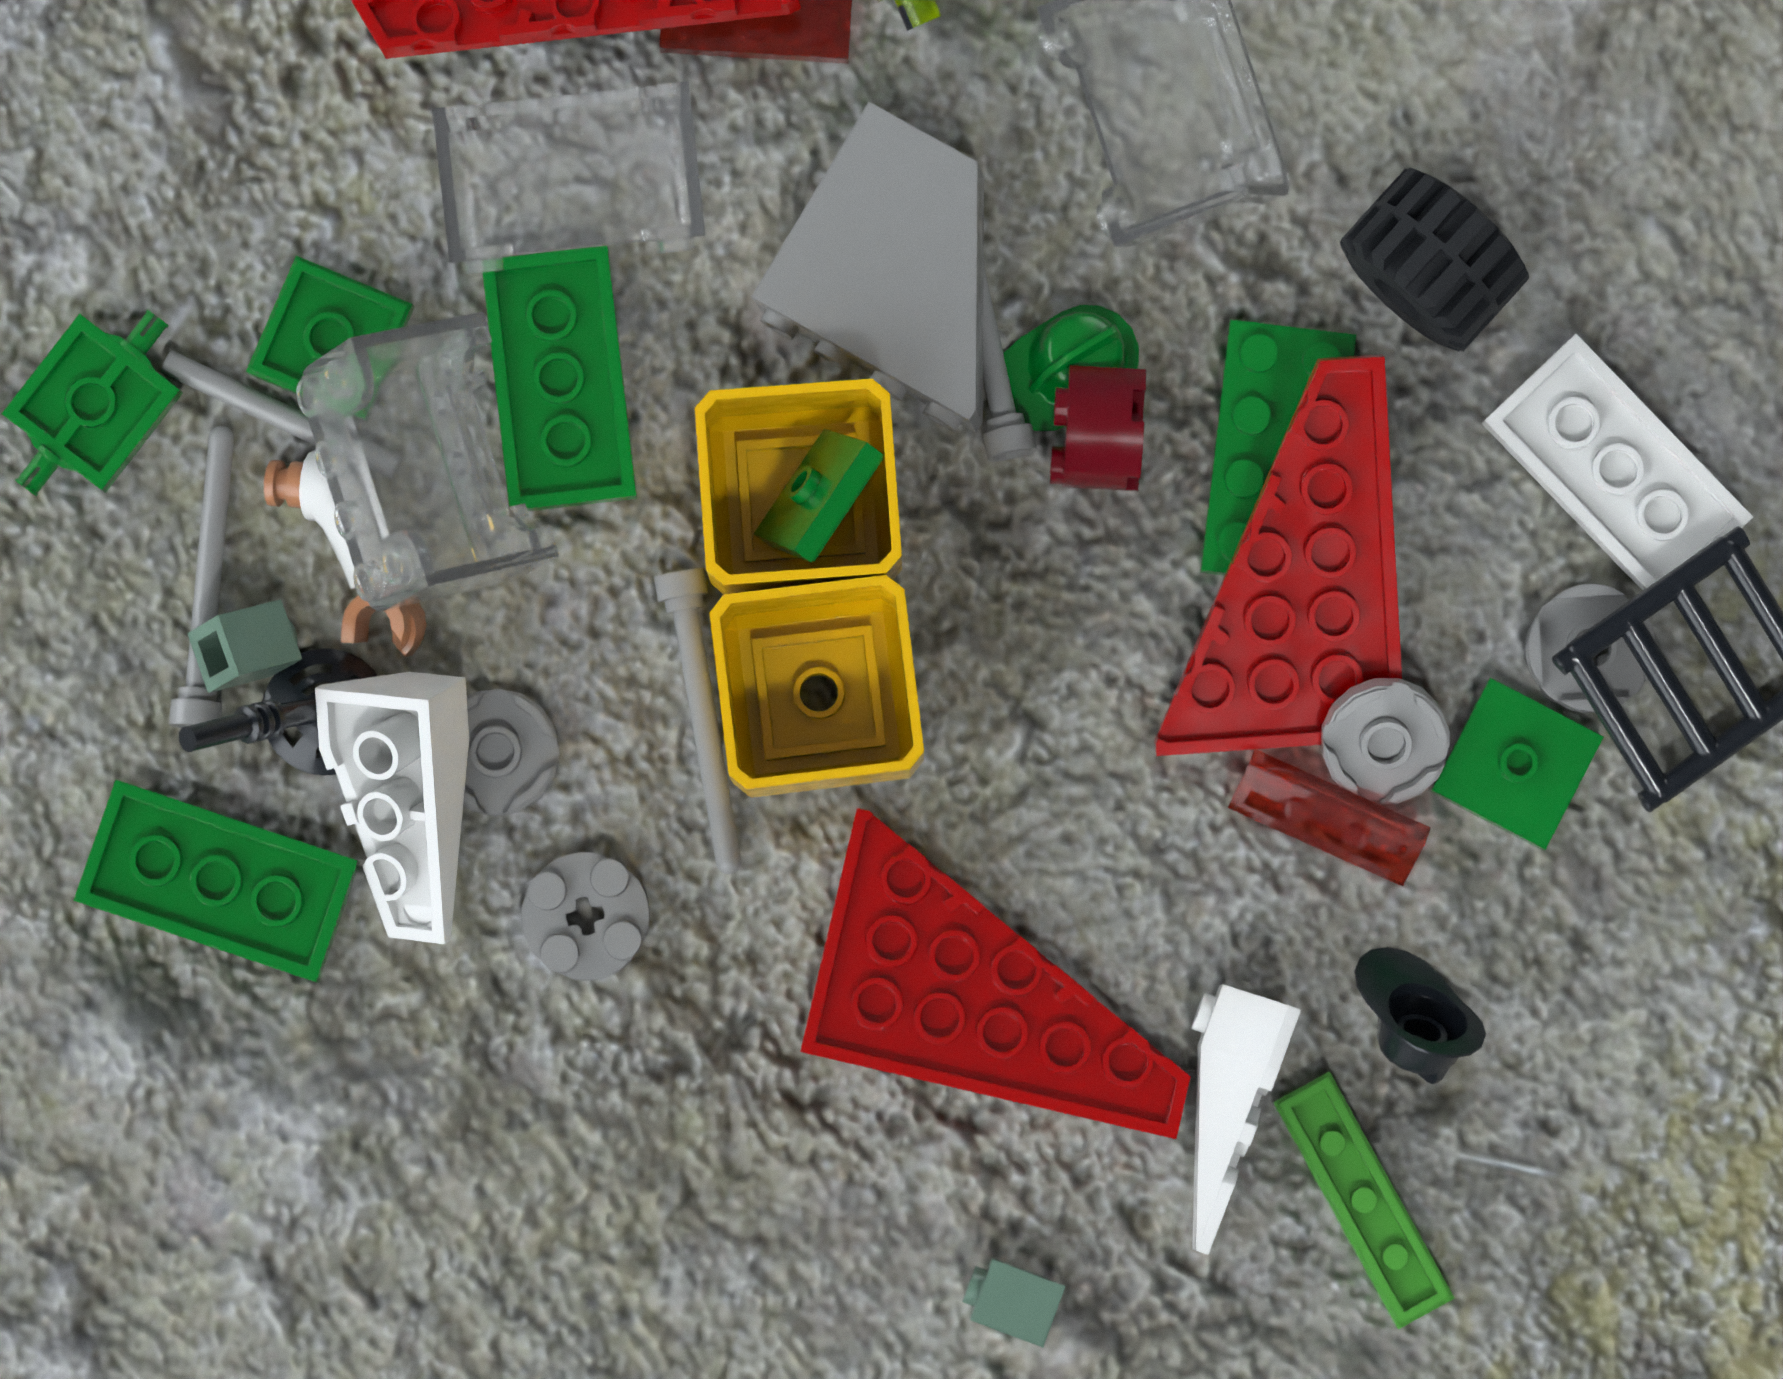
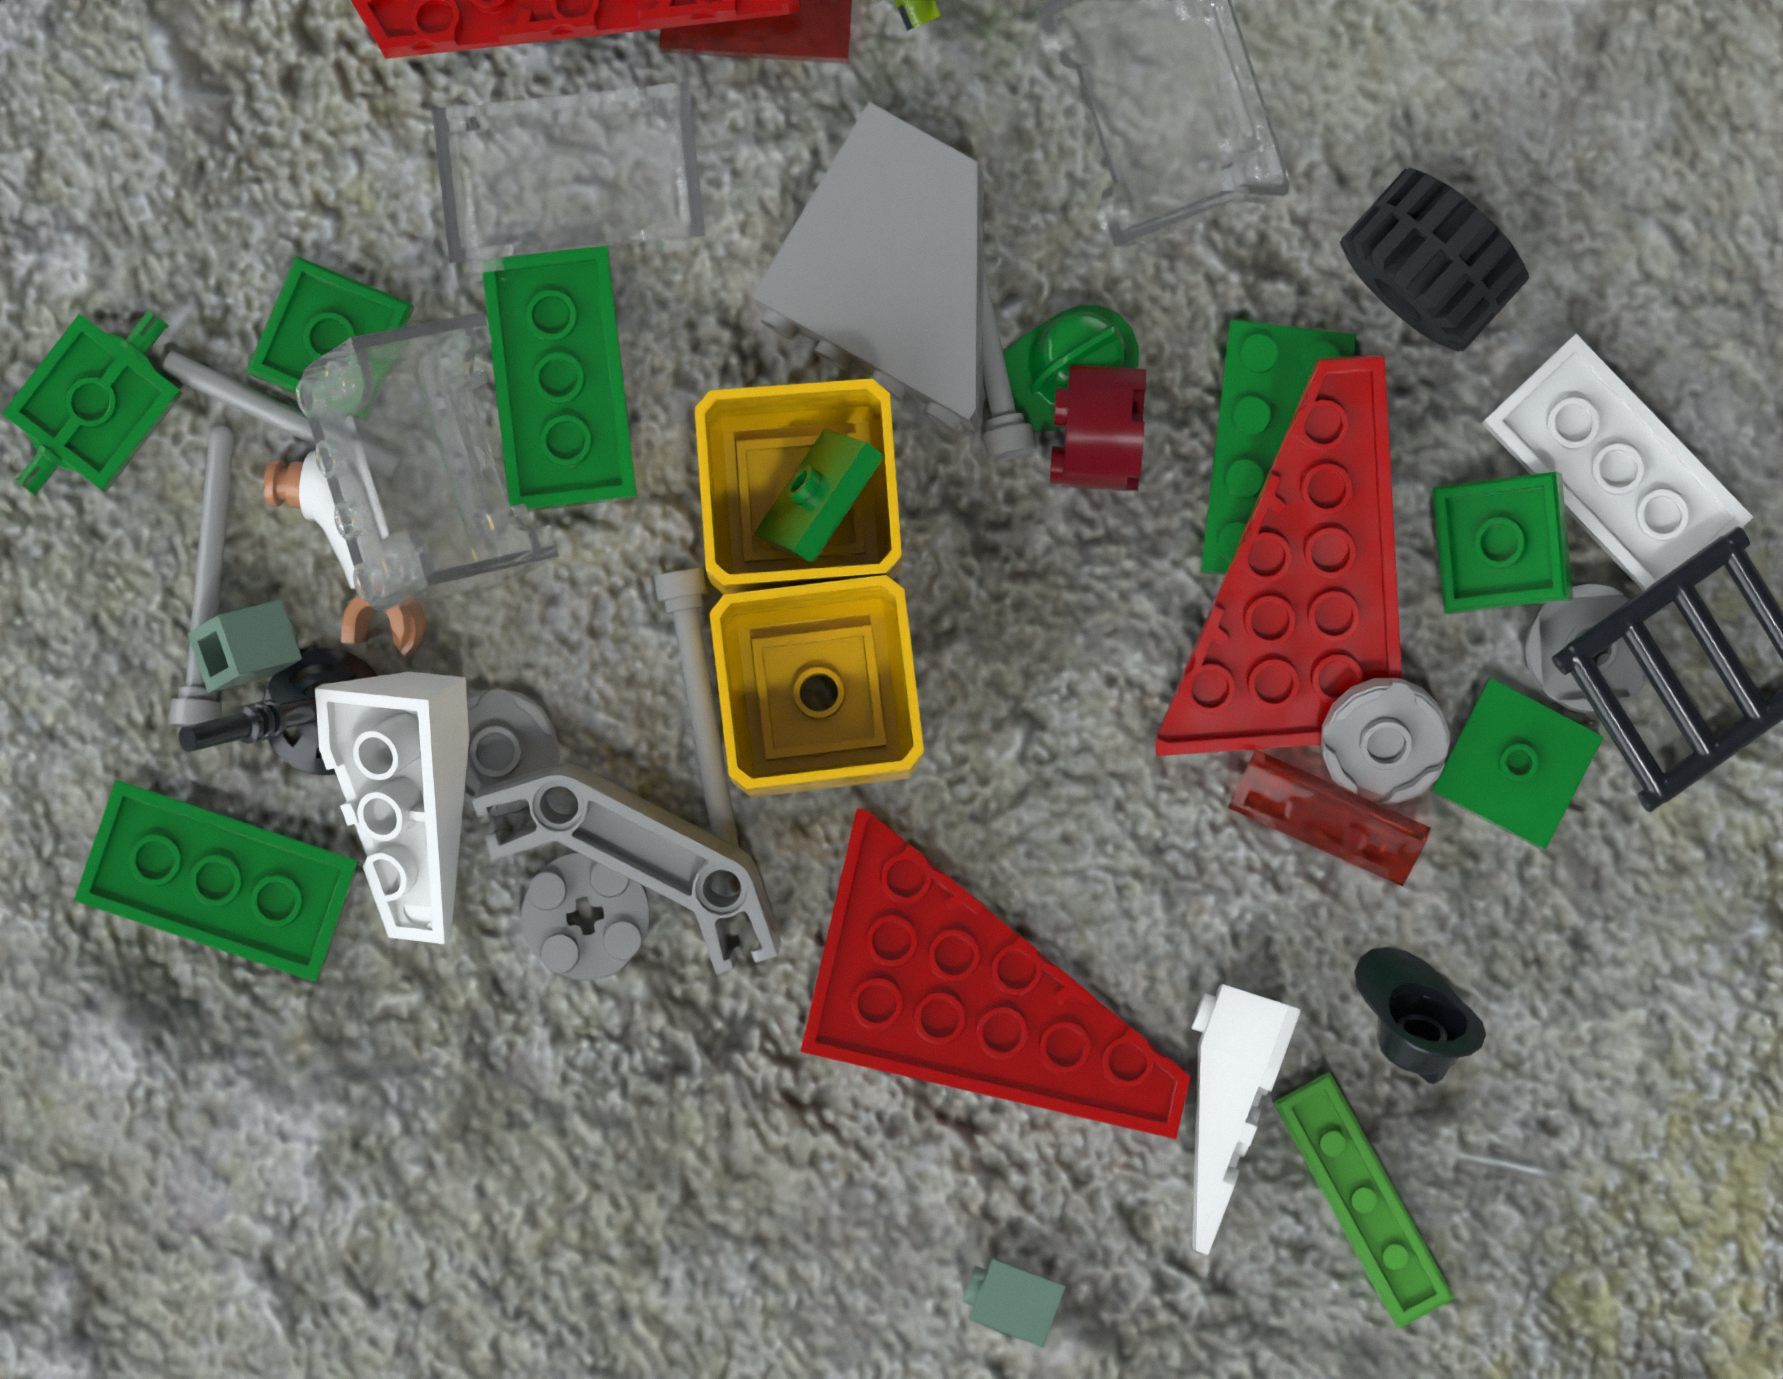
(642, 845): none -> light grey piece
(1503, 543): none -> green plate

